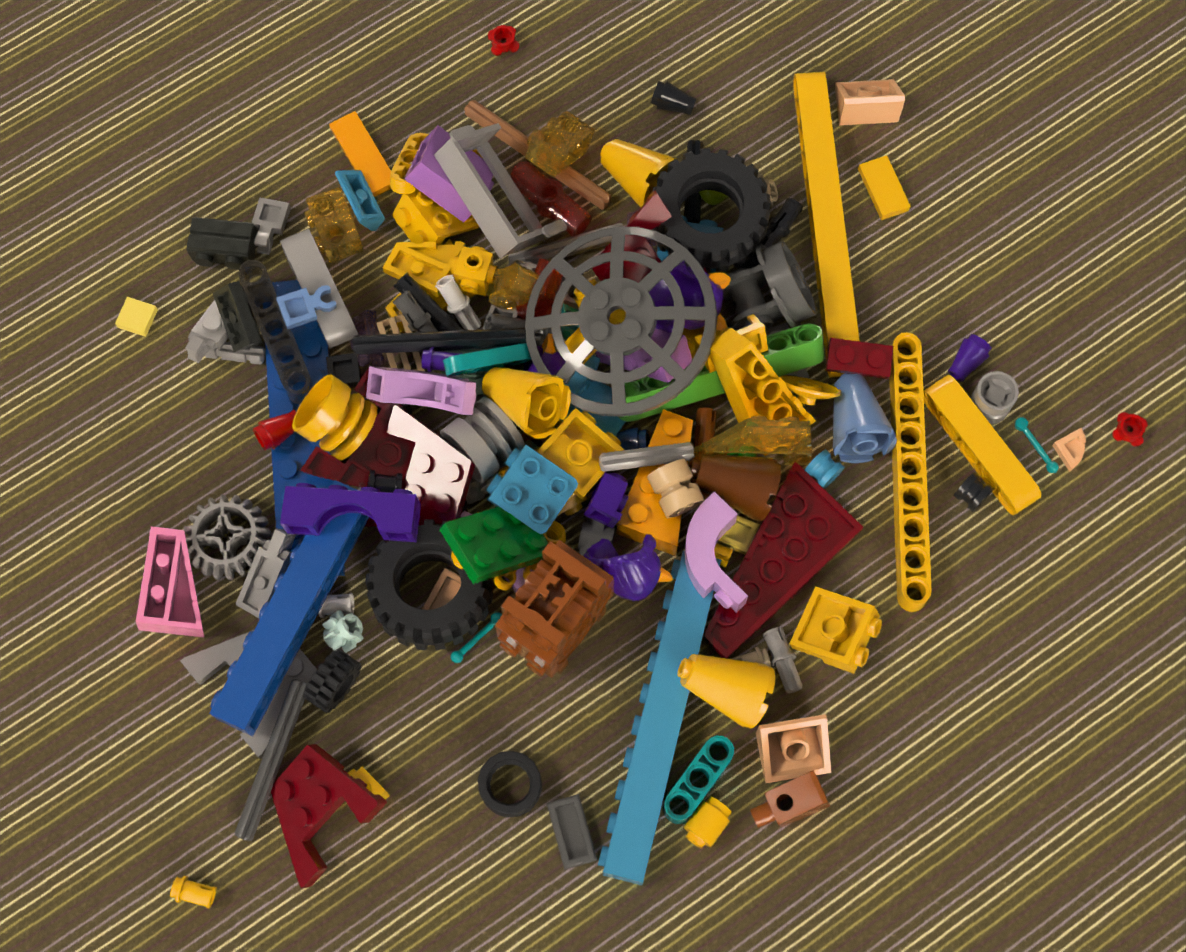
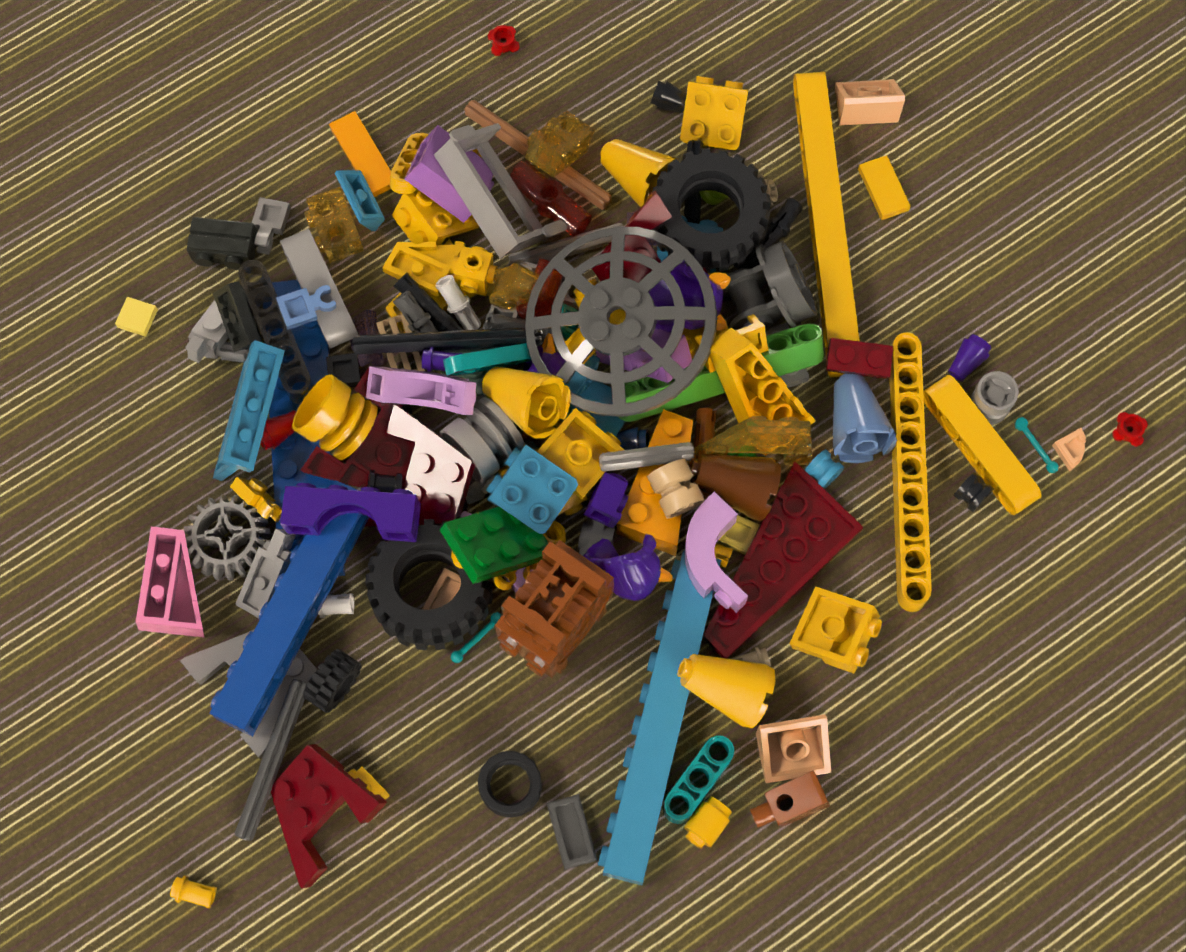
(249, 410): none -> dark azure fence
(255, 494): none -> yellow plate
(342, 631): light aqua gear -> none
(714, 113): none -> yellow bracket
(783, 659): light grey axle -> none
(809, 389): yellow dish -> none

